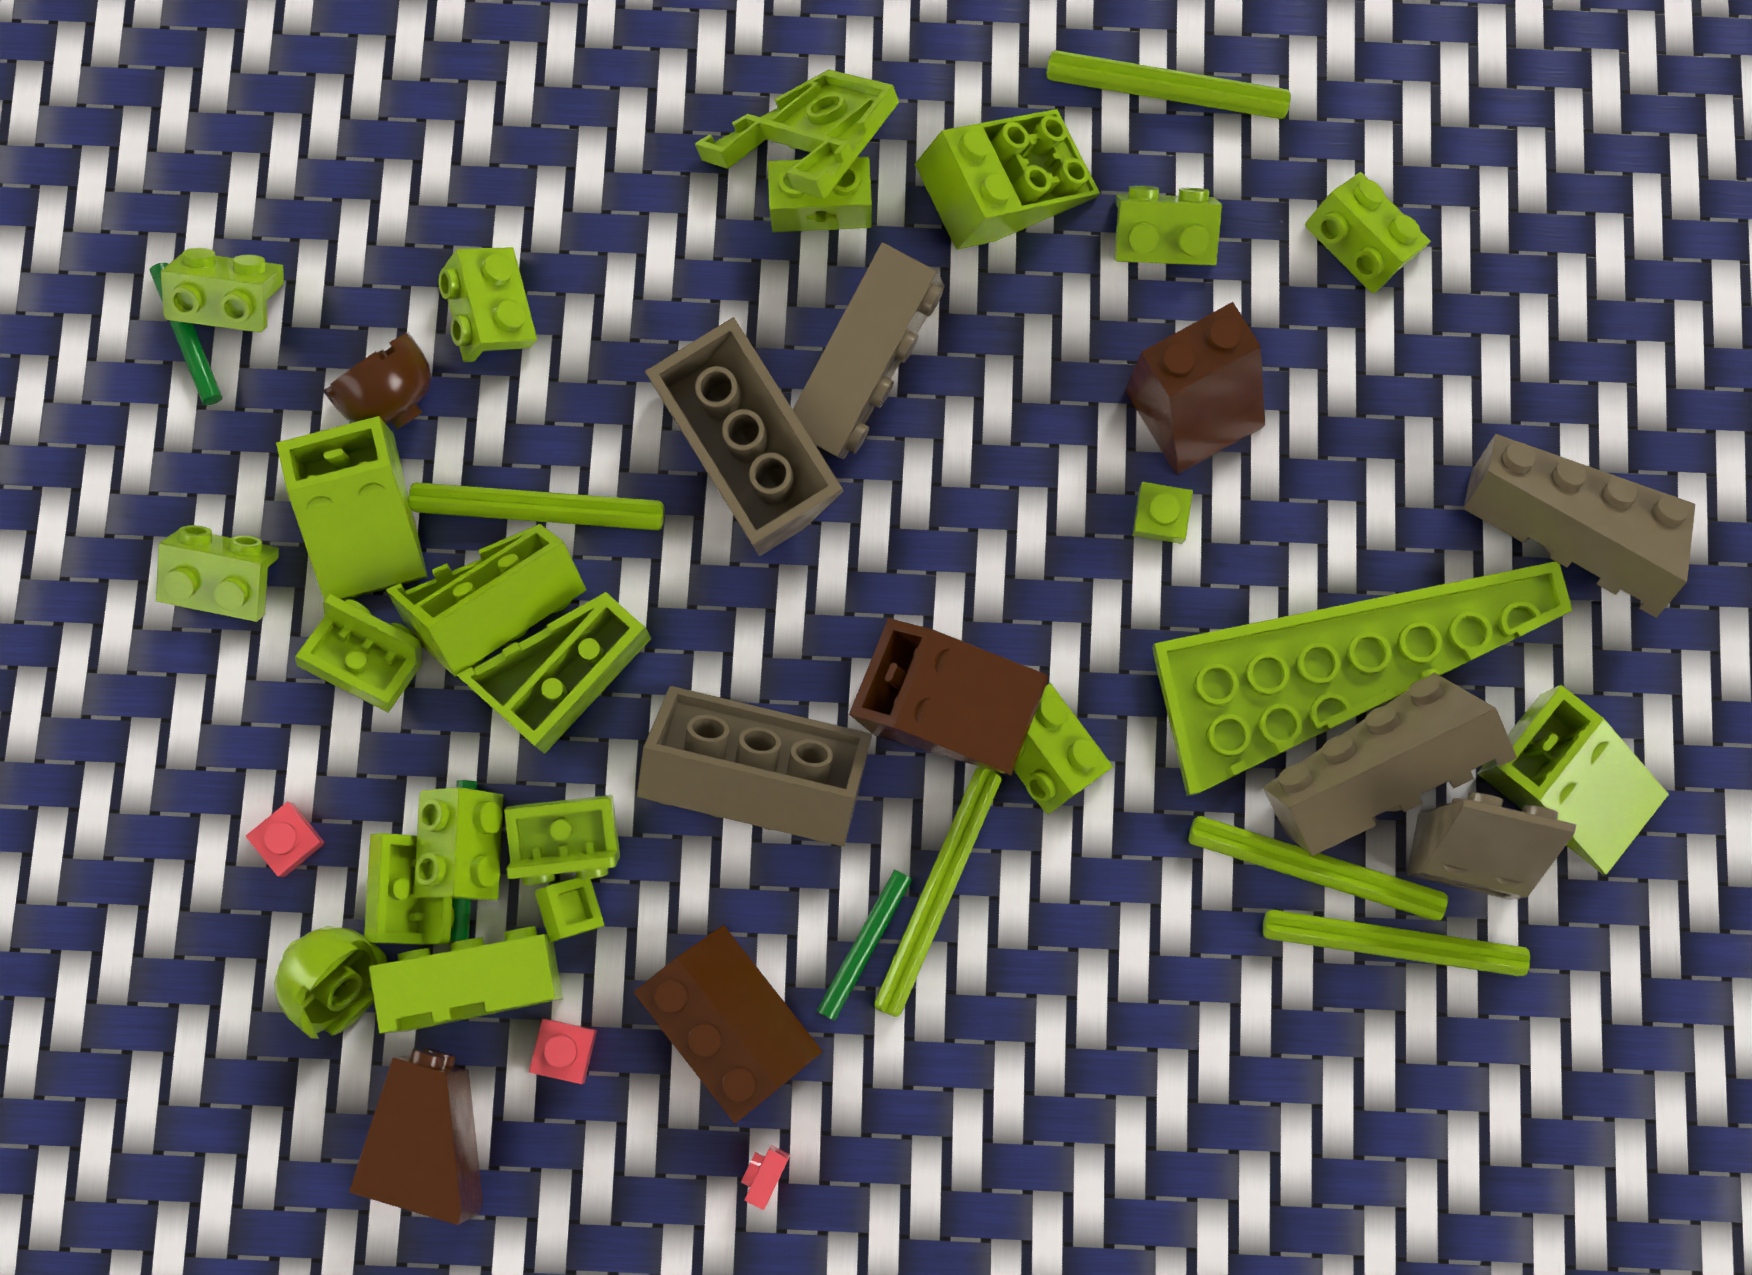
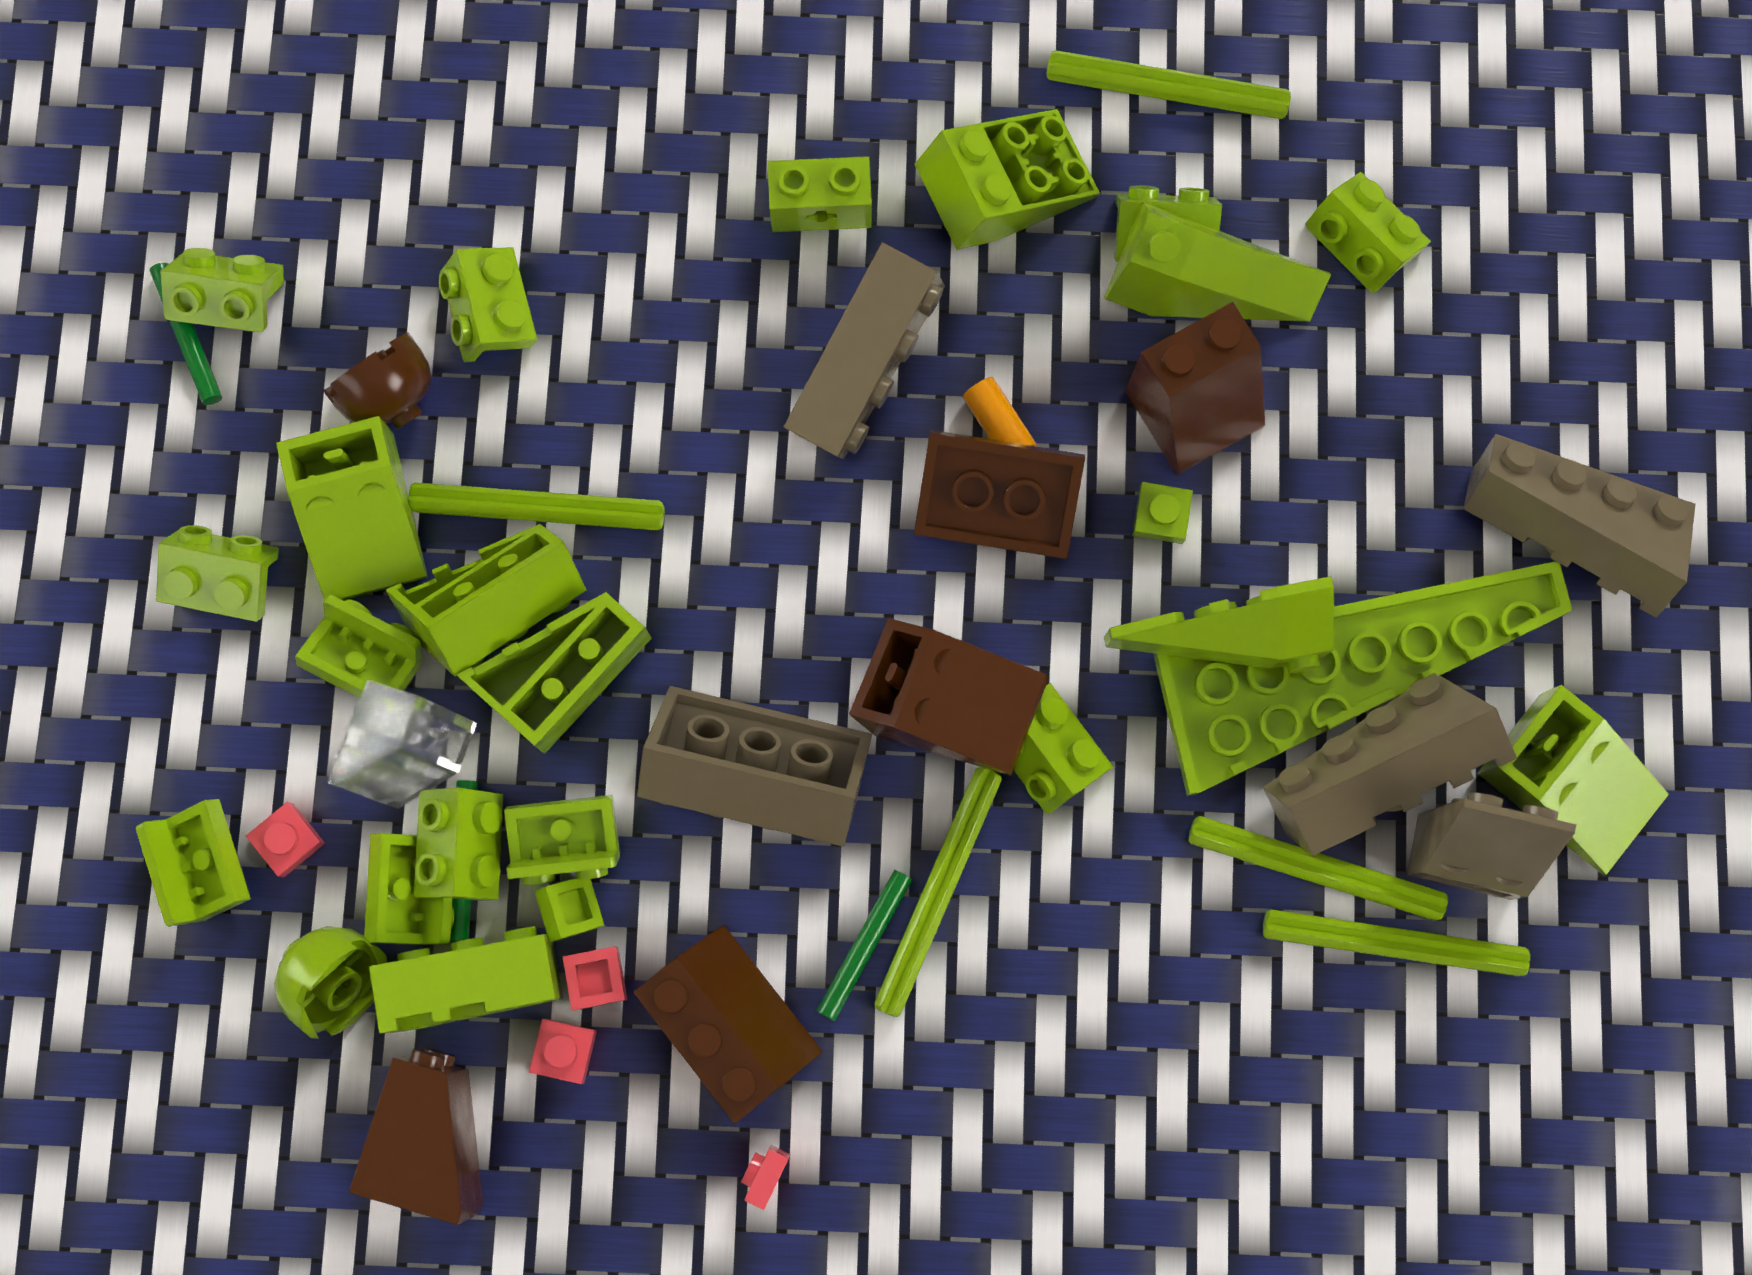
(193, 864): none -> lime bracket
(399, 746): none -> clear slope
(594, 978): none -> coral plate
(745, 435): dark tan slope -> none
(824, 116): lime wing -> none
(996, 413): none -> light orange cylinder
(999, 494): none -> reddish brown plate
(1194, 270): none -> lime wedge
(1277, 629): none -> lime wedge

